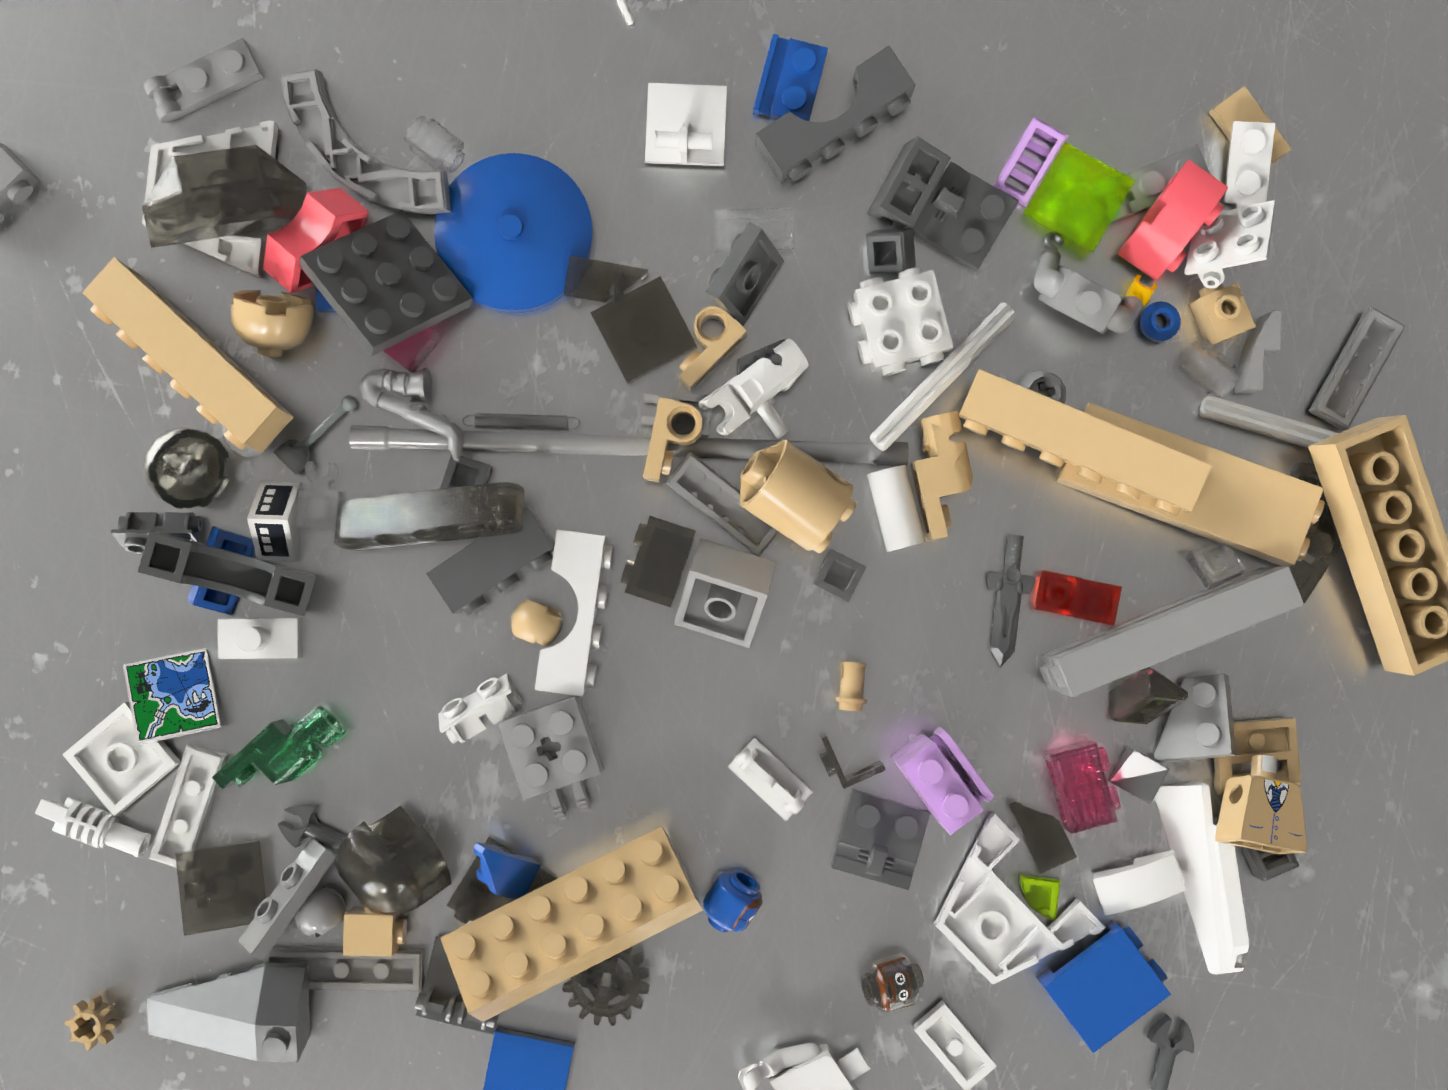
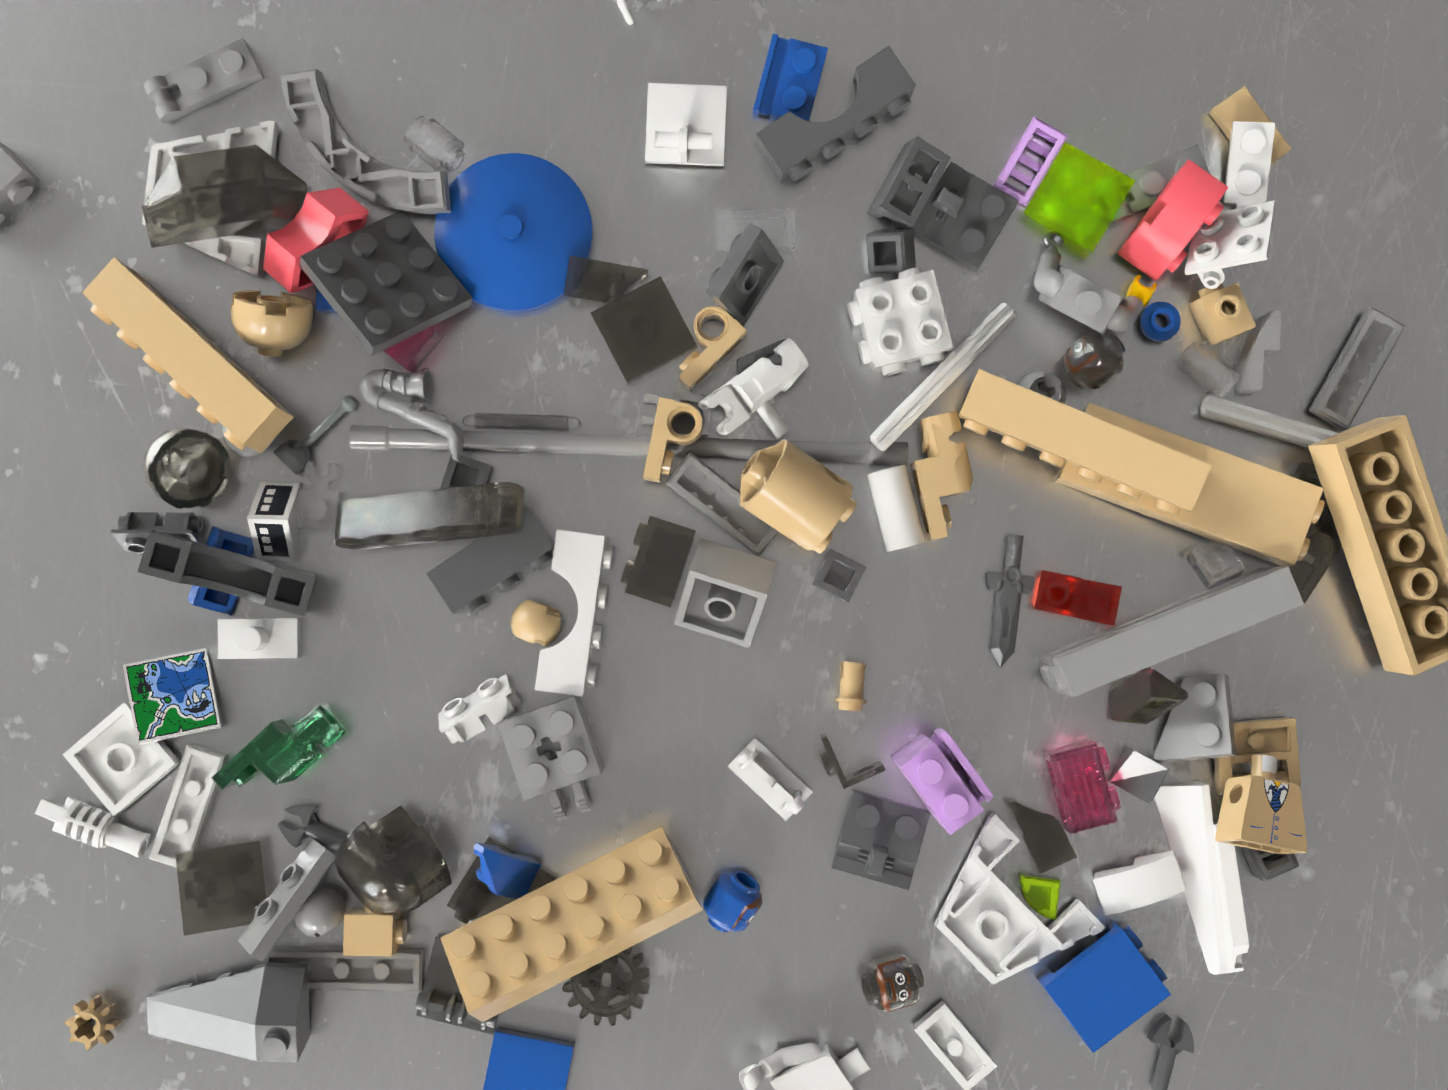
(1094, 360): none -> clear smoke head

